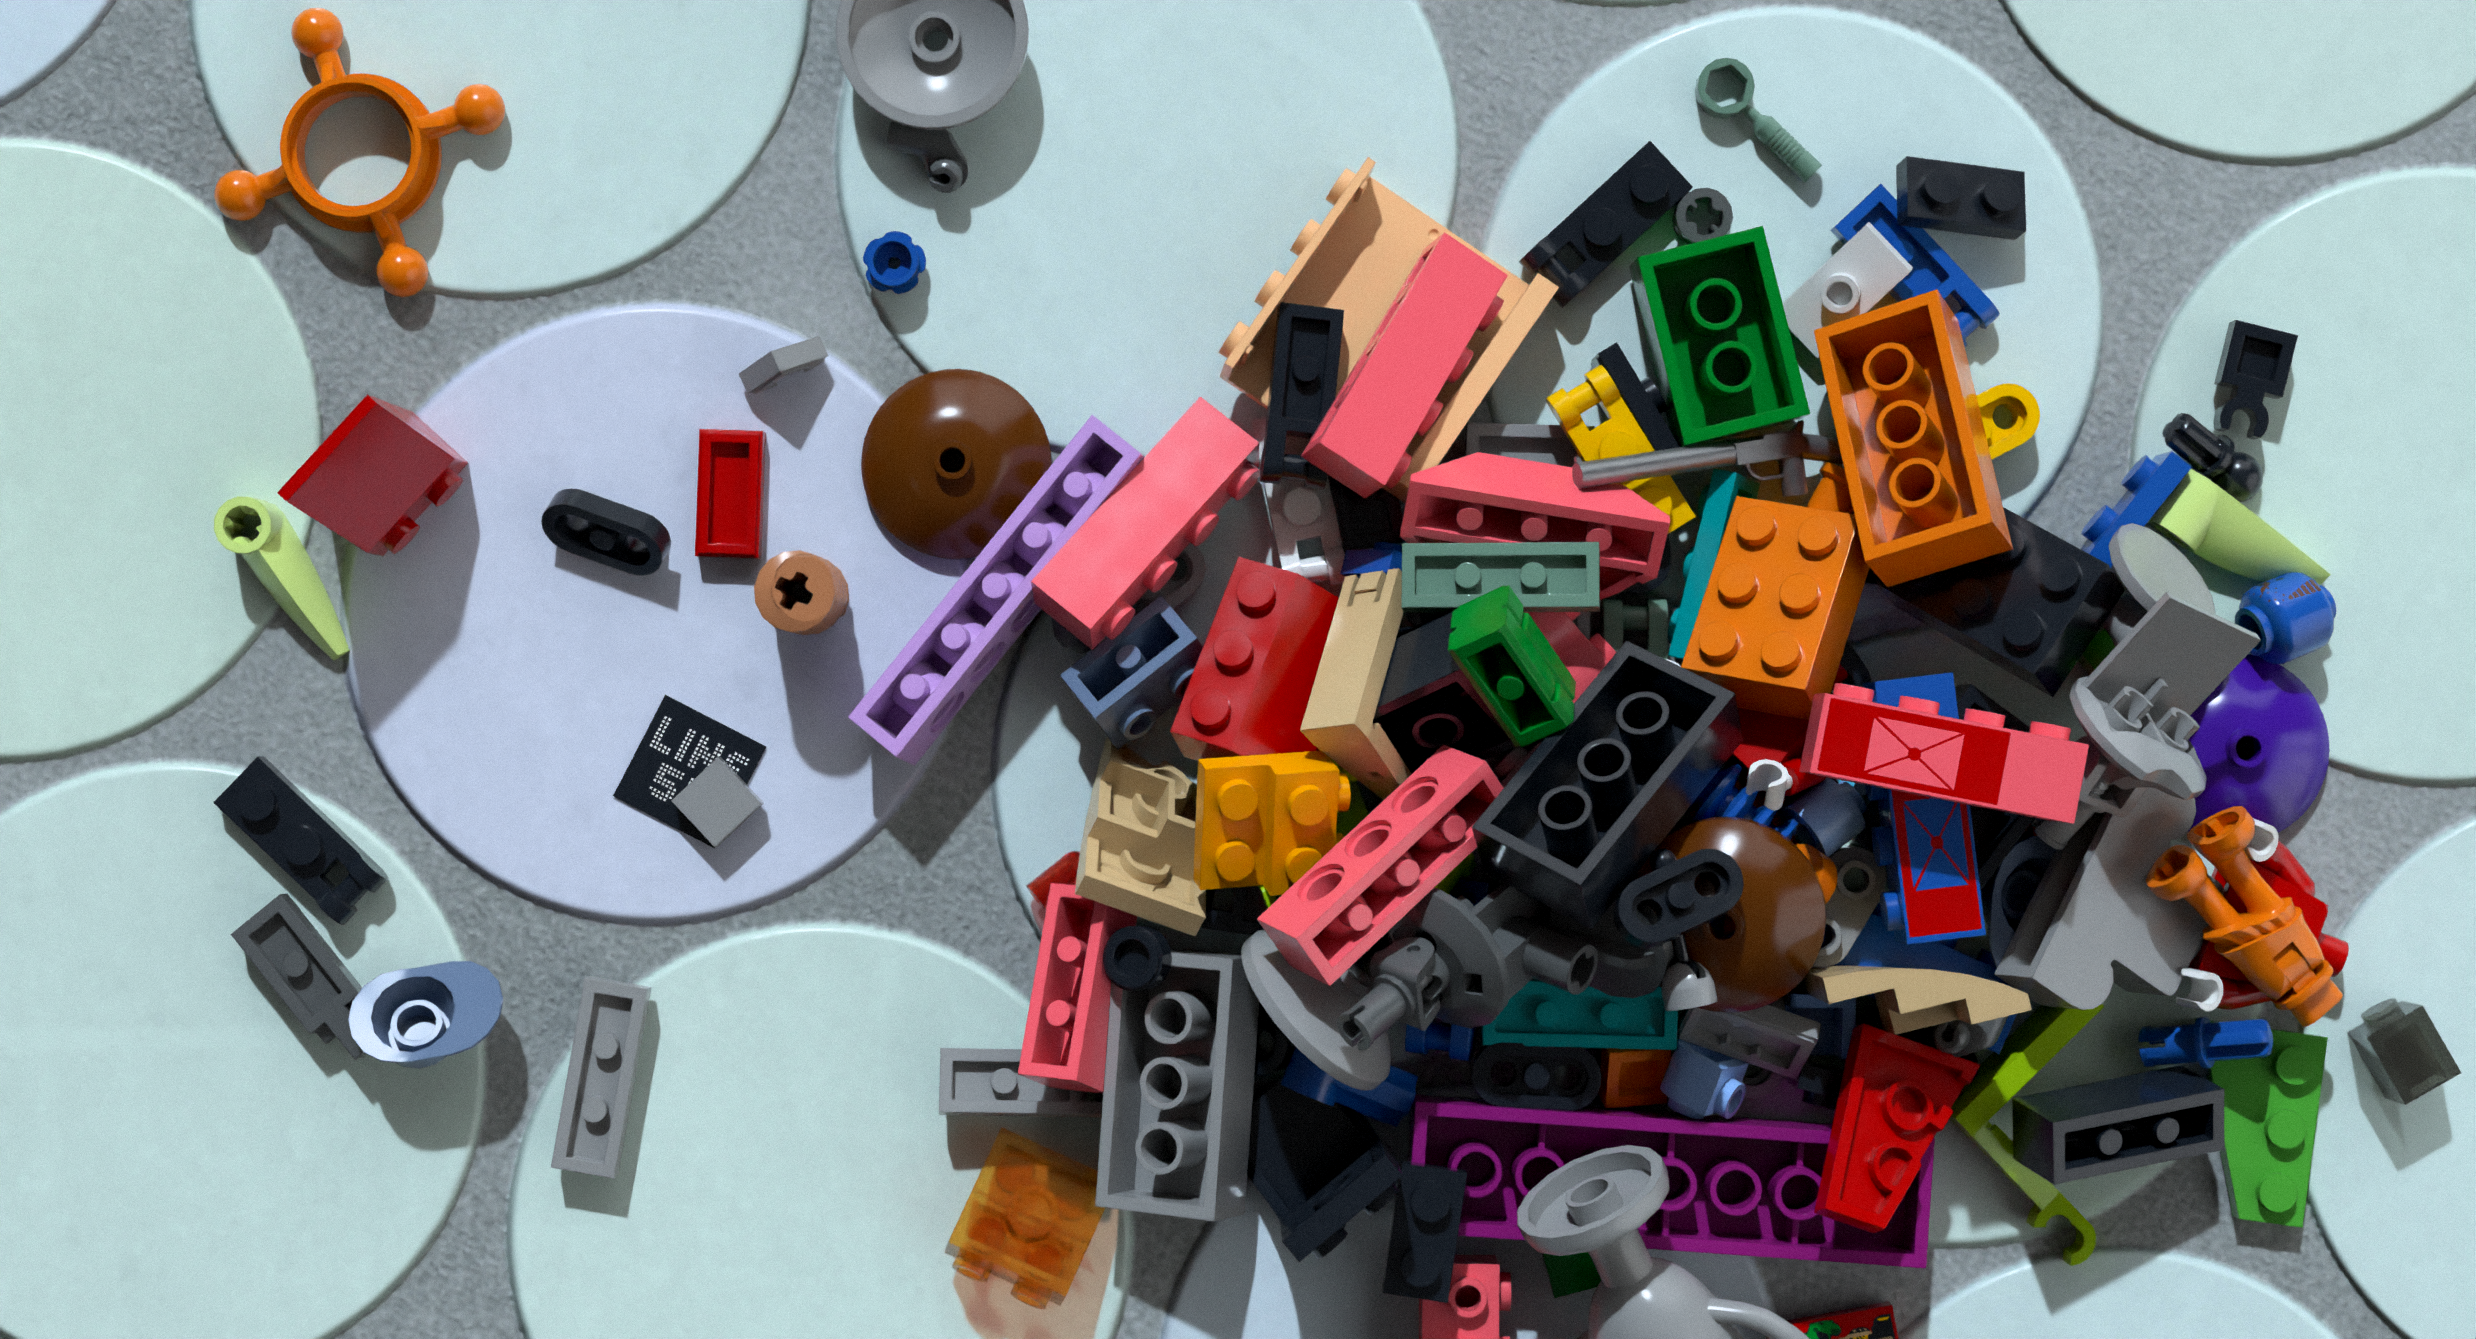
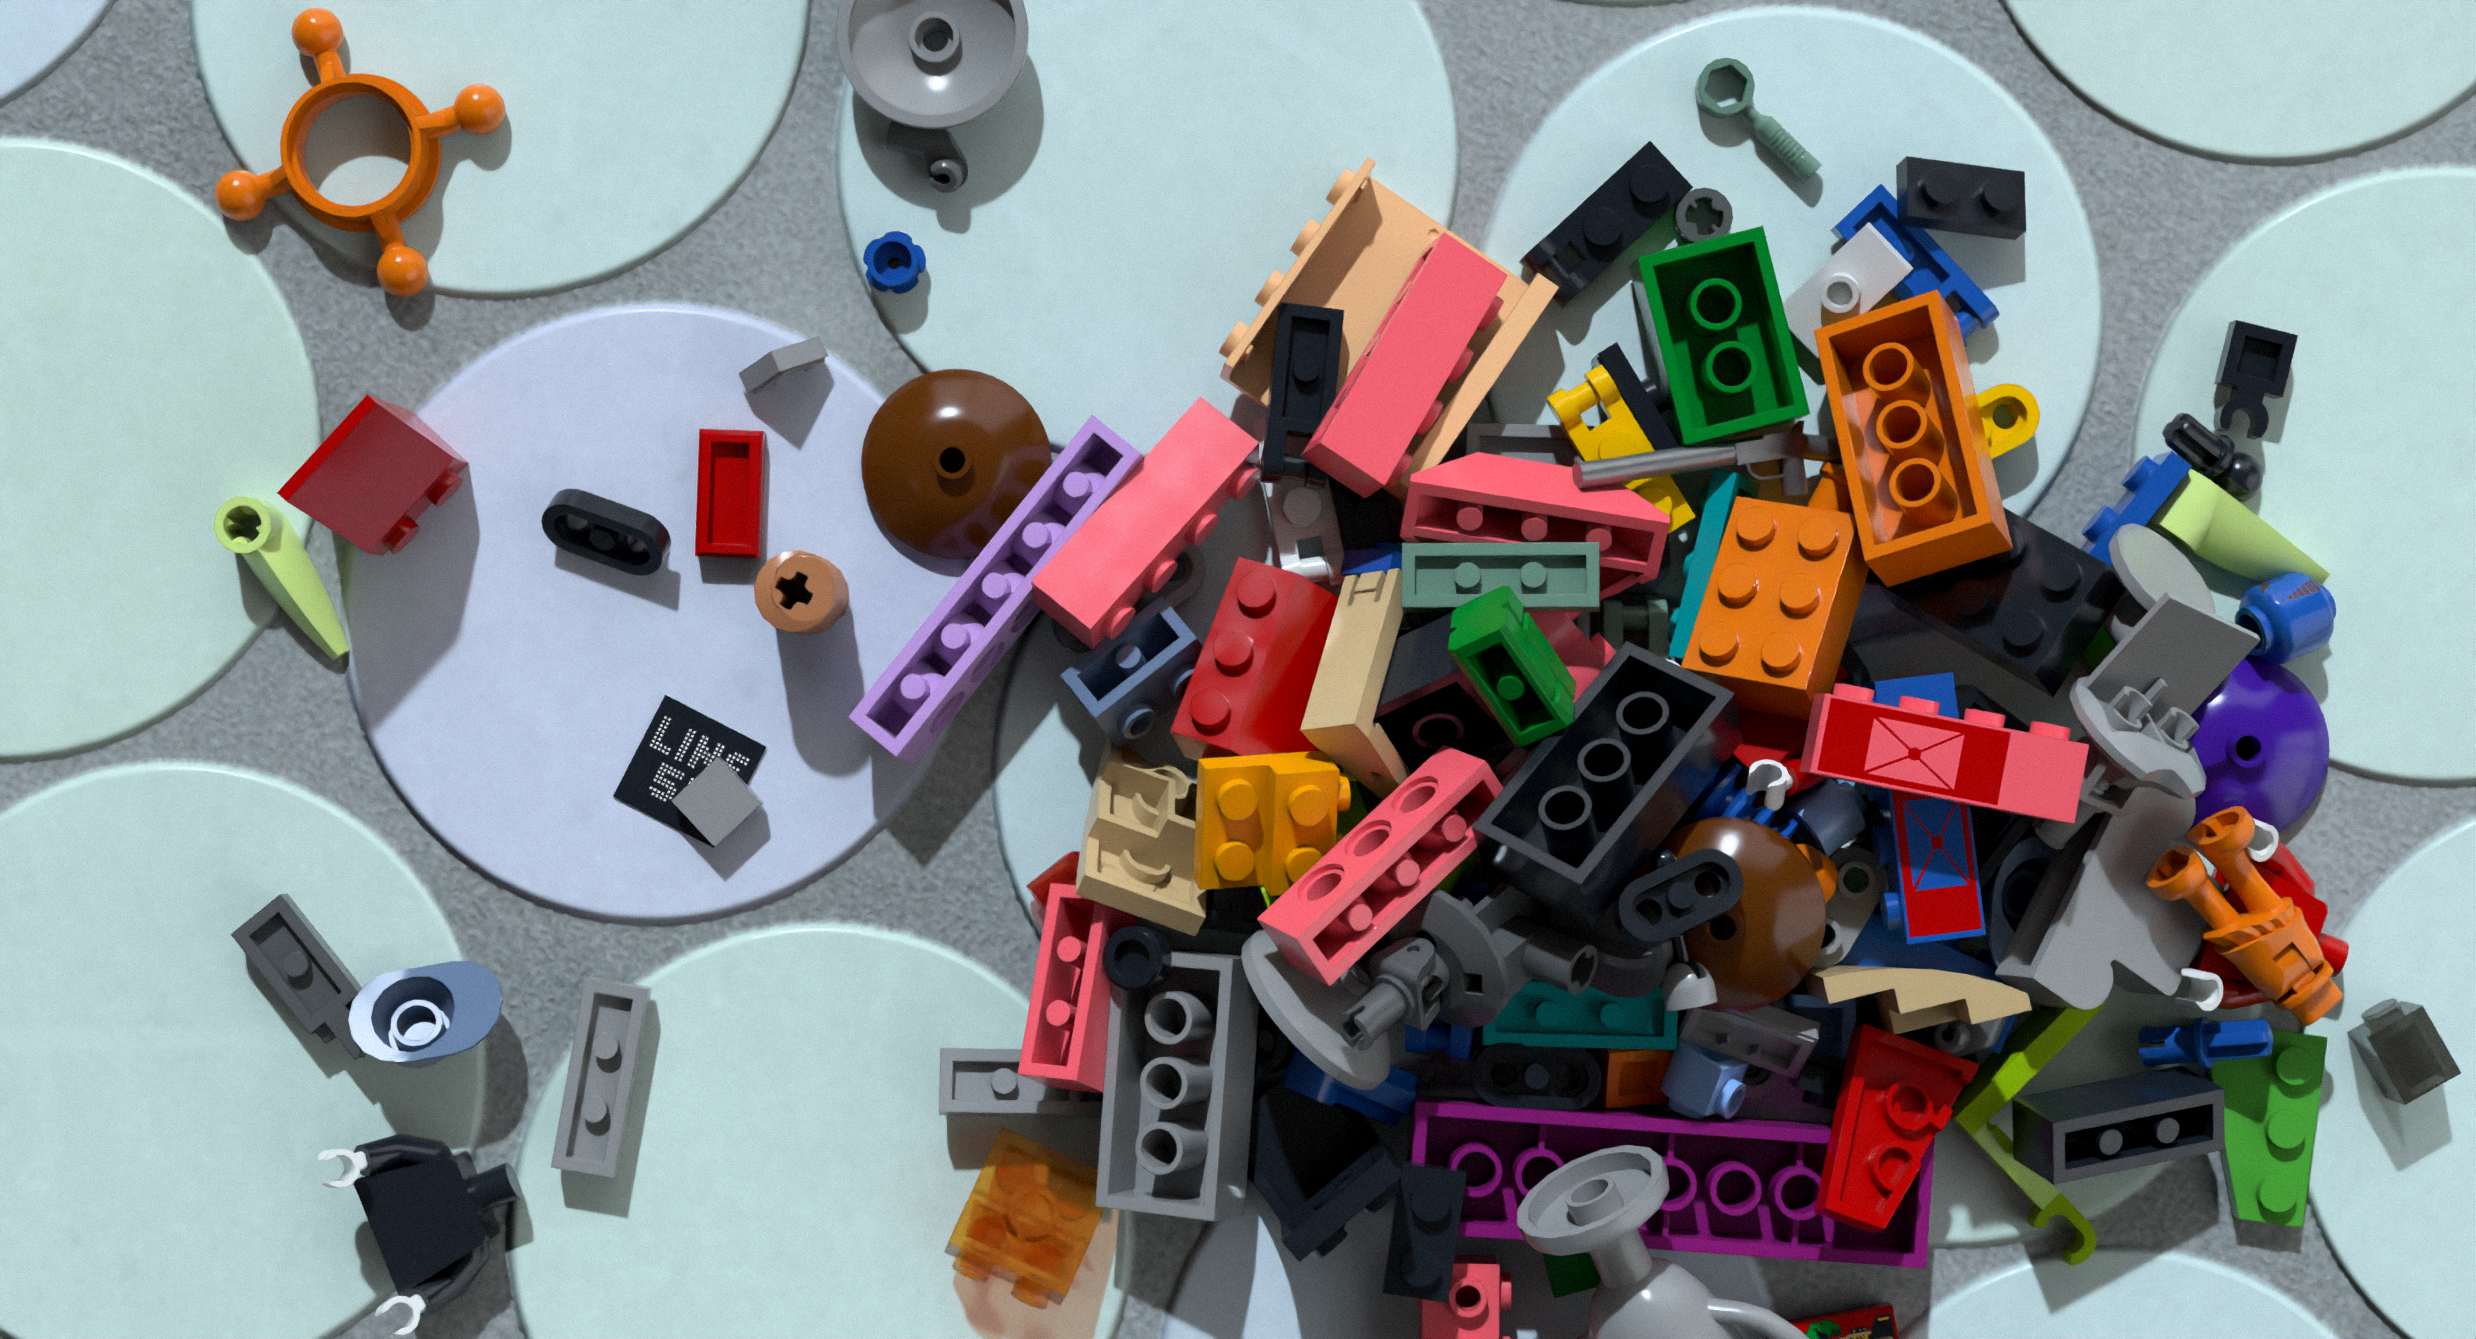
(300, 838): black plate -> none
(426, 1216): none -> black torso

